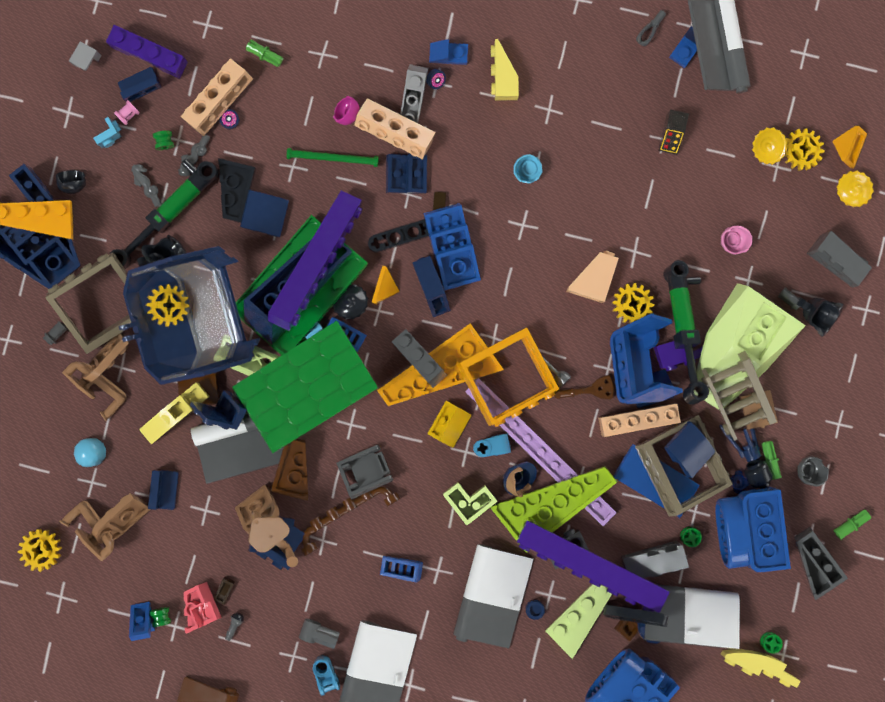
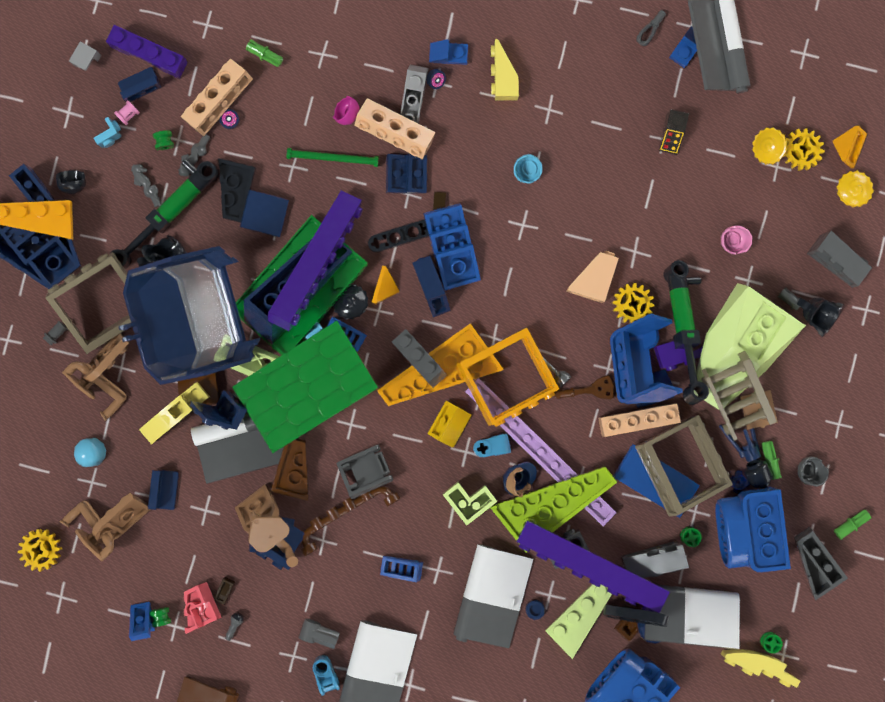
(168, 295): yellow gear -> none
(690, 449): dark blue slope -> none

